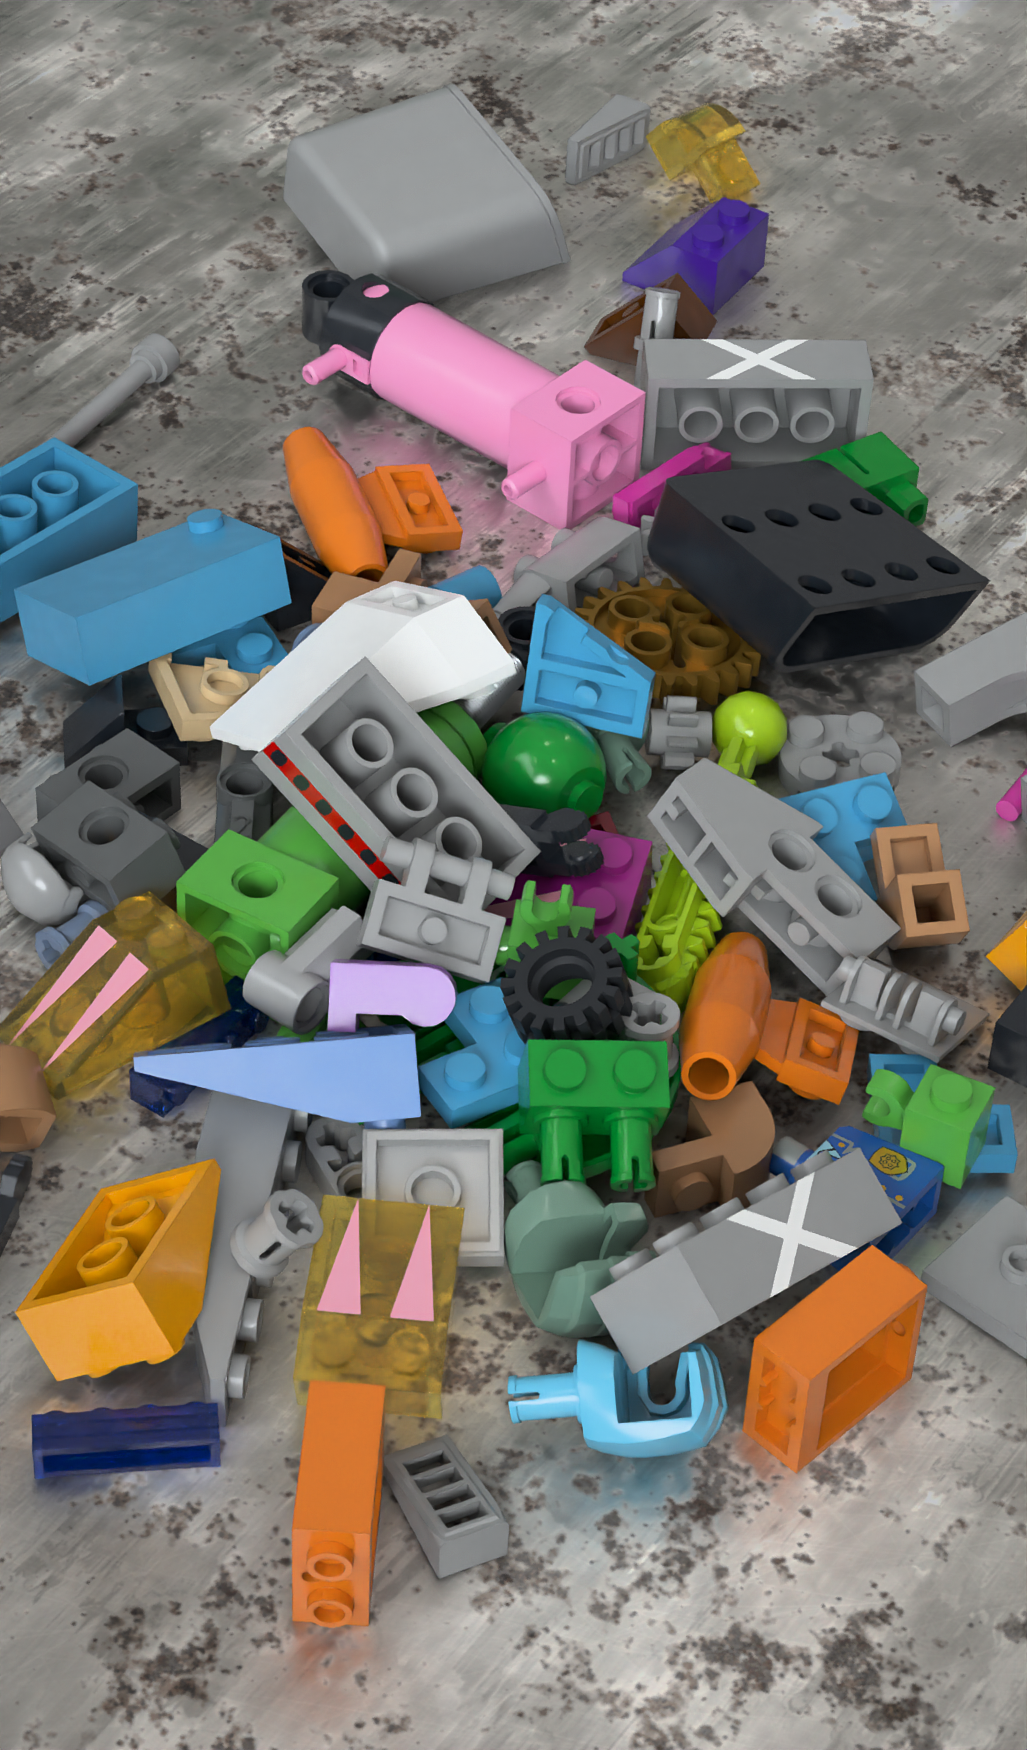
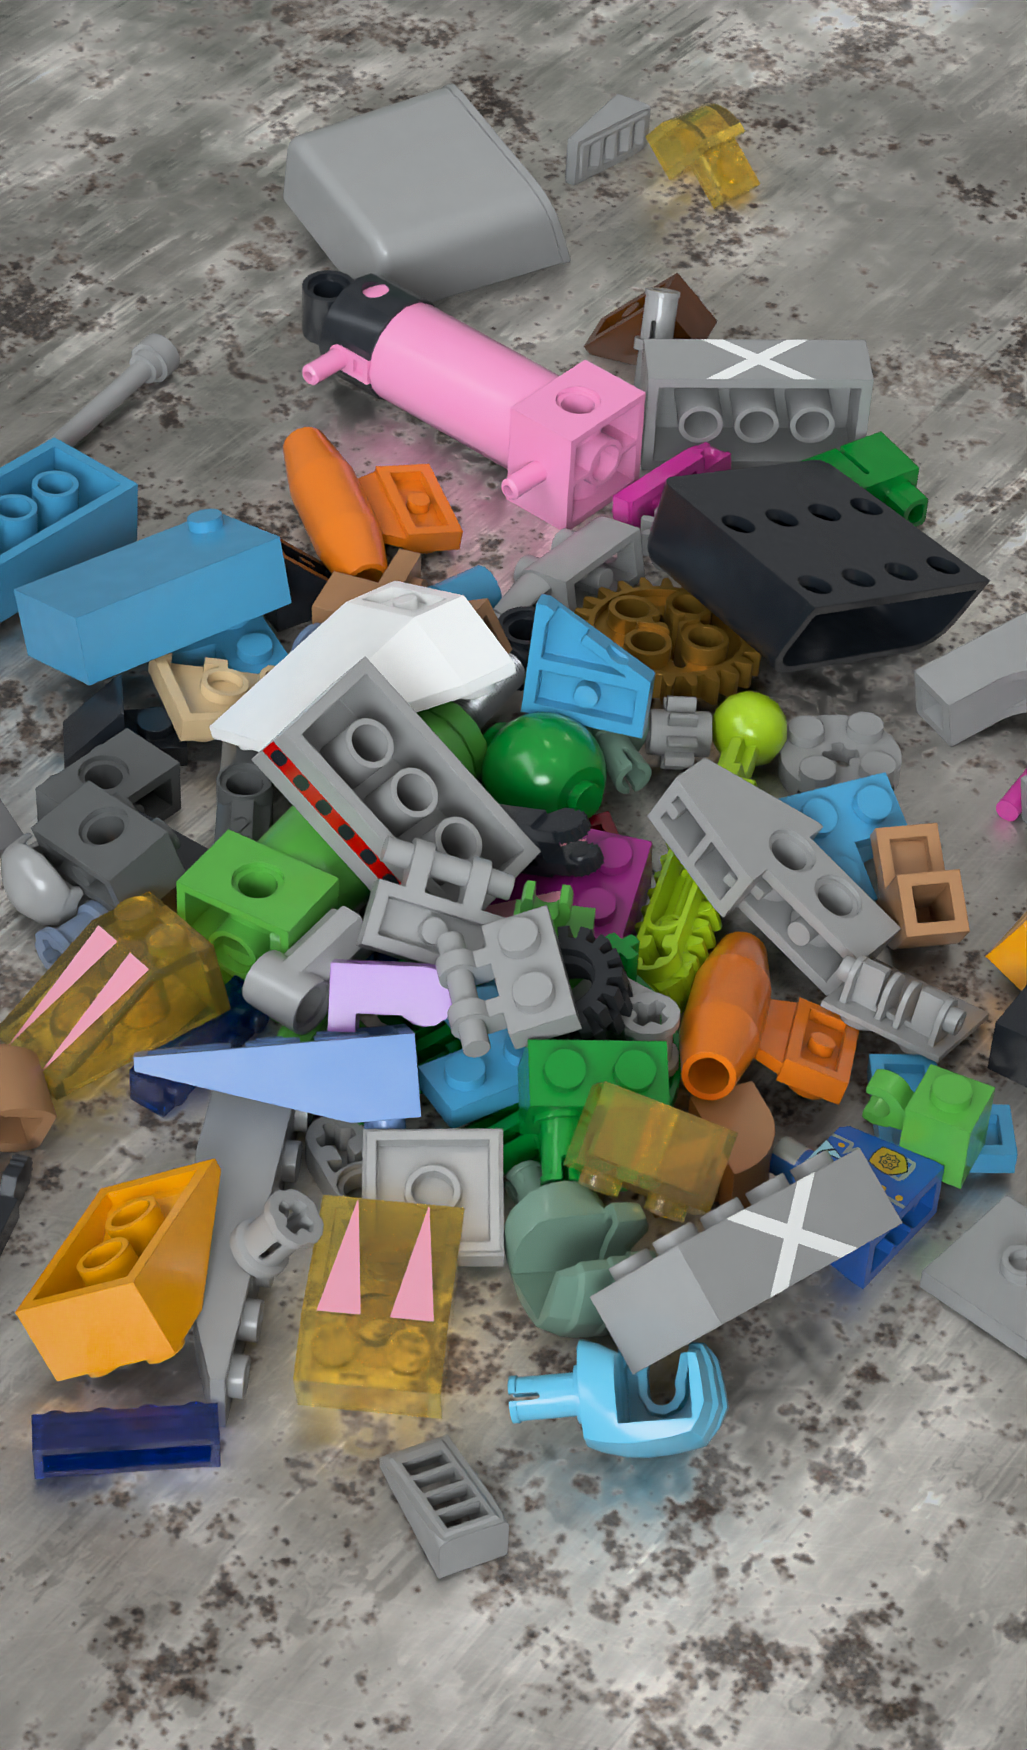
(338, 1503): orange window -> none
(529, 977): none -> light grey plate
(650, 1151): none -> clear yellow brick
(710, 250): dark purple slope -> none
(833, 1358): orange window -> none

